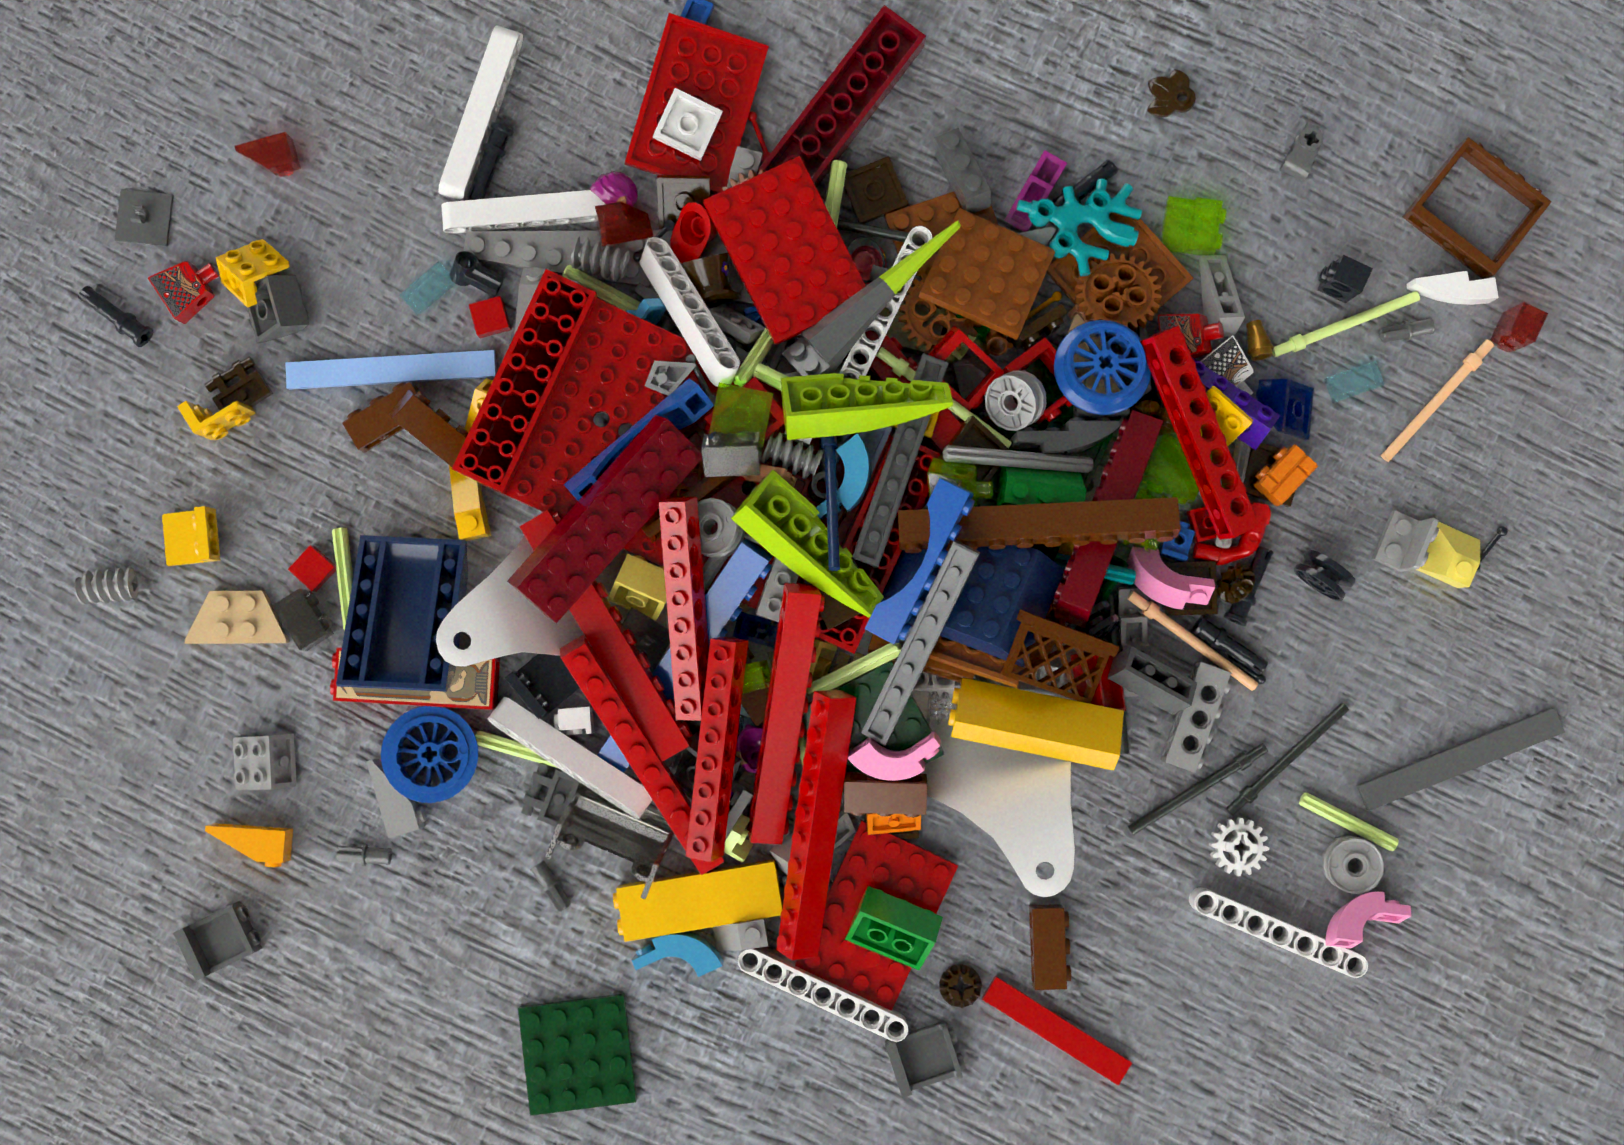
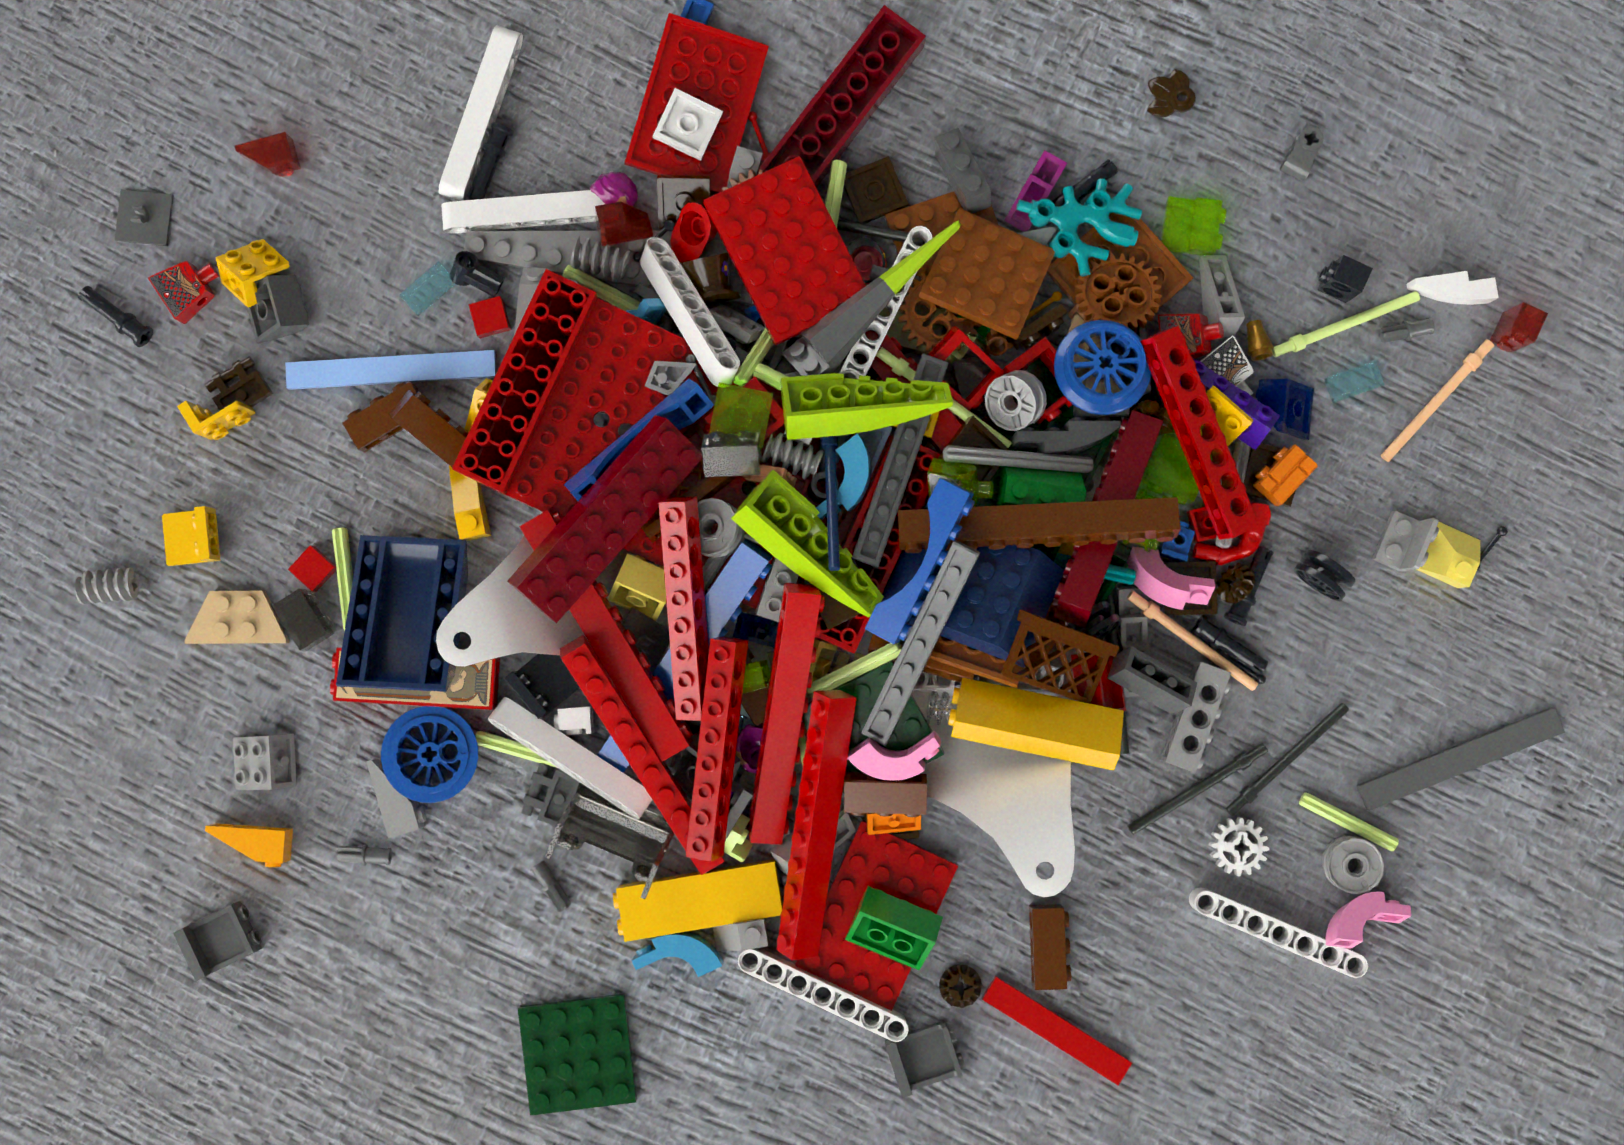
(1451, 241): reddish brown window -> none

